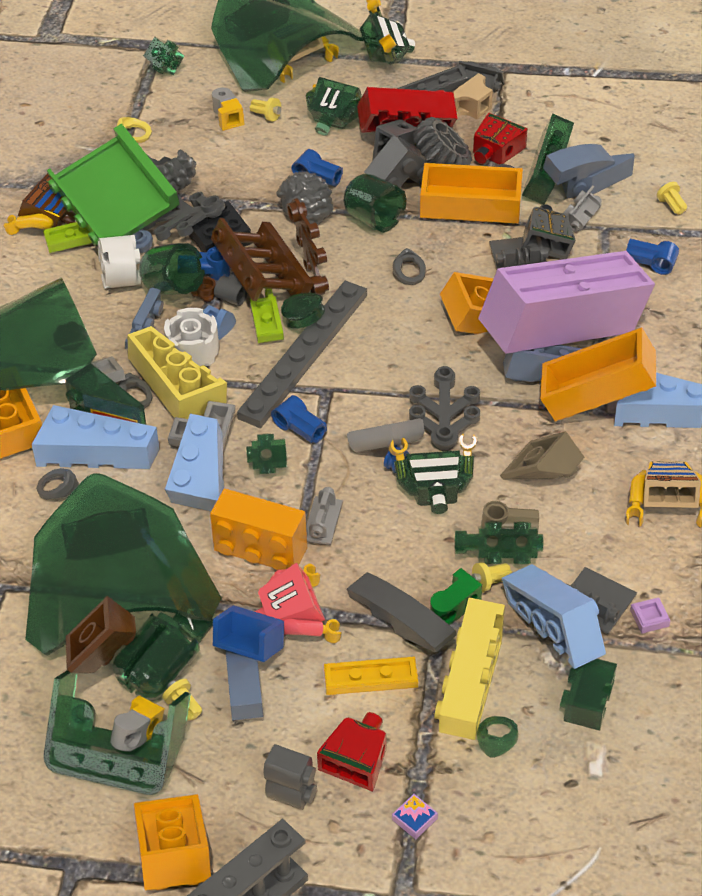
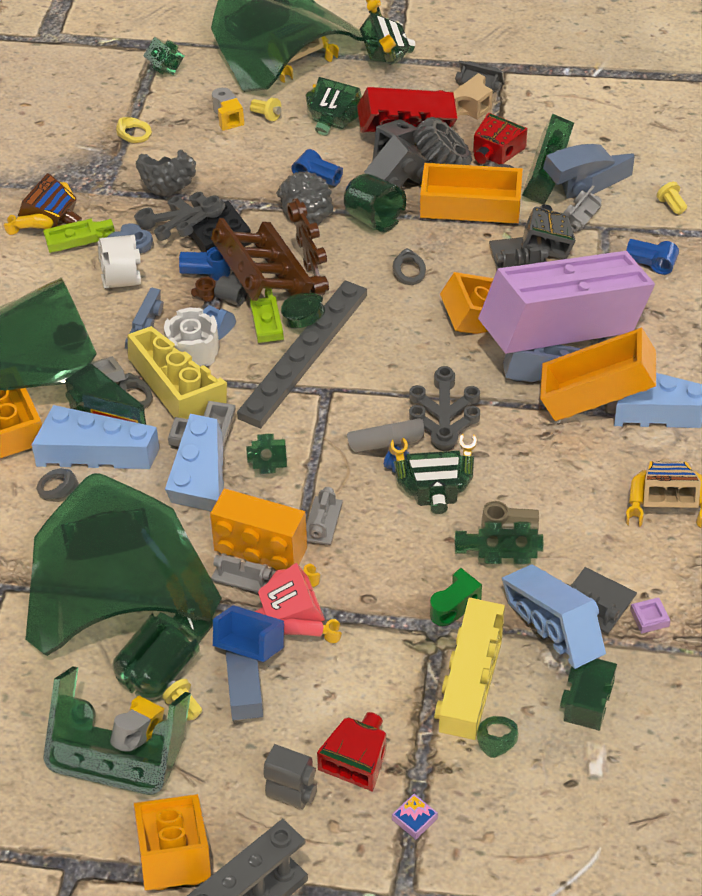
(99, 637): reddish brown slope -> none
(114, 189): bright green panel -> none
(172, 268): clear green cylinder -> none
(240, 574): none -> light grey hinge
(294, 415): blue piece -> none
(370, 675): yellow tile -> none
(406, 614): dark grey slope -> none
(446, 80): dark grey tile -> none
(489, 575): light yellow piece -> none
(545, 459): dark tan slope -> none

